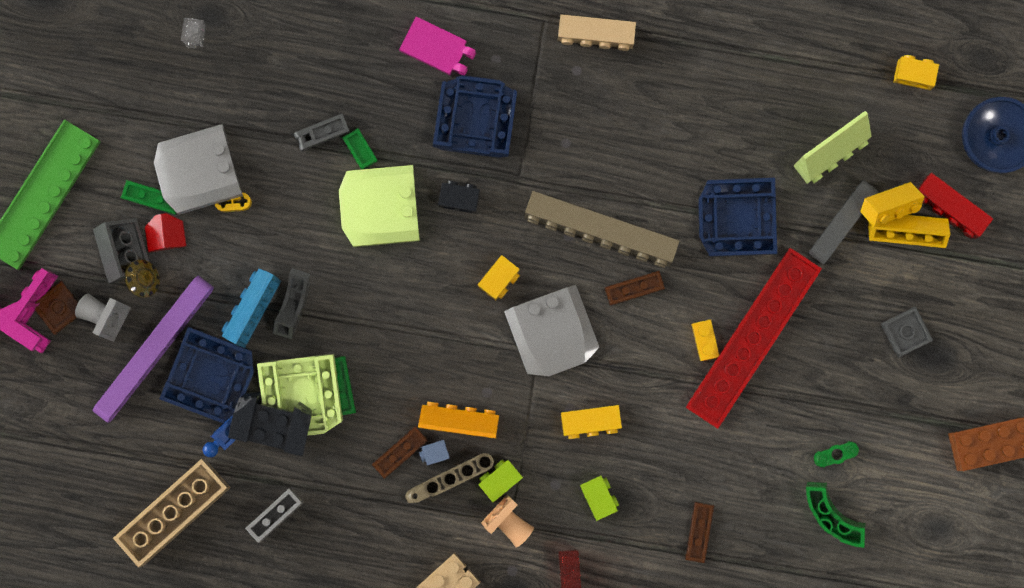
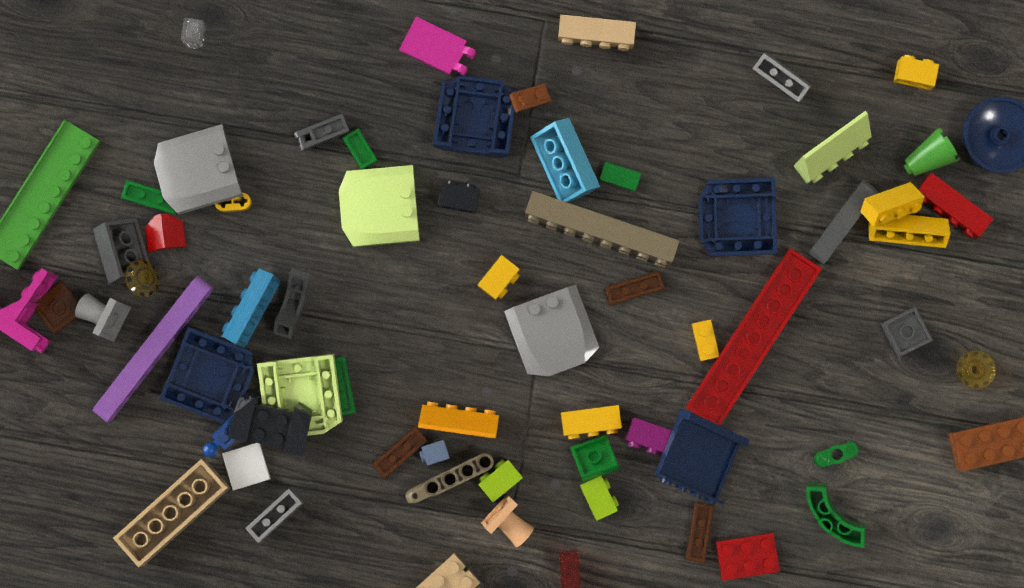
(246, 466): none -> white tile
(530, 98): none -> dark orange plate
(564, 161): none -> medium azure slope
(594, 458): none -> green tile
(620, 176): none -> green tile
(647, 435): none -> magenta brick
(698, 456): none -> dark blue panel
(747, 556): none -> red plate
(782, 77): none -> light grey brick
(931, 154): none -> bright green cone
(985, 369): none -> clear yellow dish

